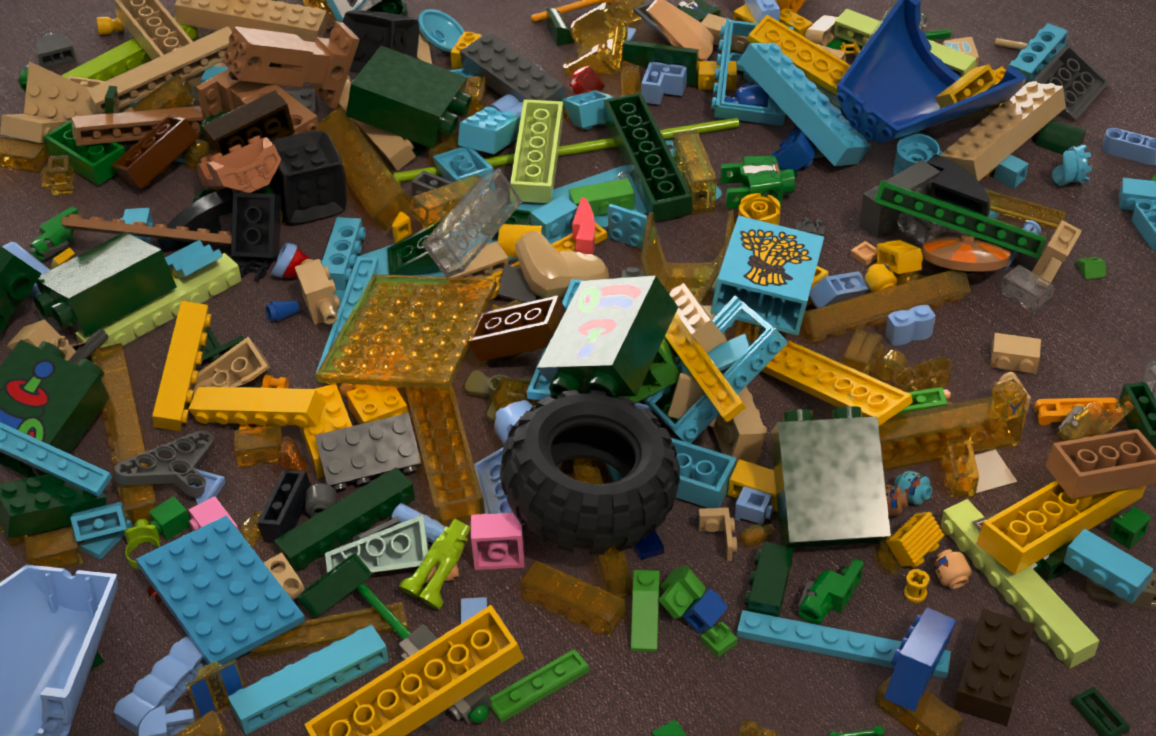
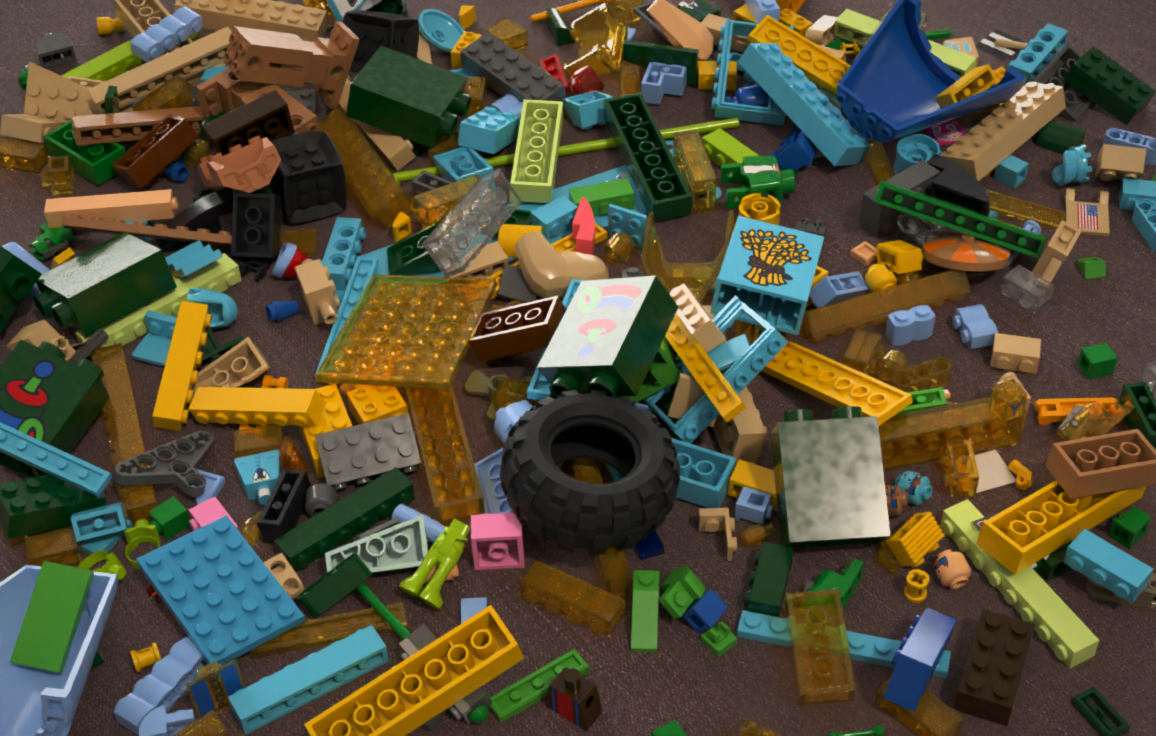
(52, 617): none -> bright green tile
(112, 566): none -> lime piece
(122, 206): none -> light nougat brick
(145, 657): none -> yellow bush
(157, 341): none -> medium azure bracket
(165, 35): none -> light blue brick
(176, 172): none -> blue cone
(220, 305): none -> medium azure hair
(259, 474): none -> medium azure torso
(304, 239): none -> clear yellow piece
(466, 16): none -> yellow slope
(509, 33): none -> clear yellow torso
(553, 67): none -> red plate
(574, 698): none -> dark brown torso
(618, 248): none -> clear yellow head
(724, 148): none -> lime brick
(819, 647): none -> clear yellow brick
(878, 162): none -> clear yellow tile
(946, 133): none -> sticker
(975, 326): none -> light blue brick
(988, 44): none -> black sticker
(1024, 475): none -> yellow arm
(1088, 216): none -> tan flag
(1097, 361): none -> green brick
(1110, 85): none -> dark green brick
(1120, 162): none -> tan brick

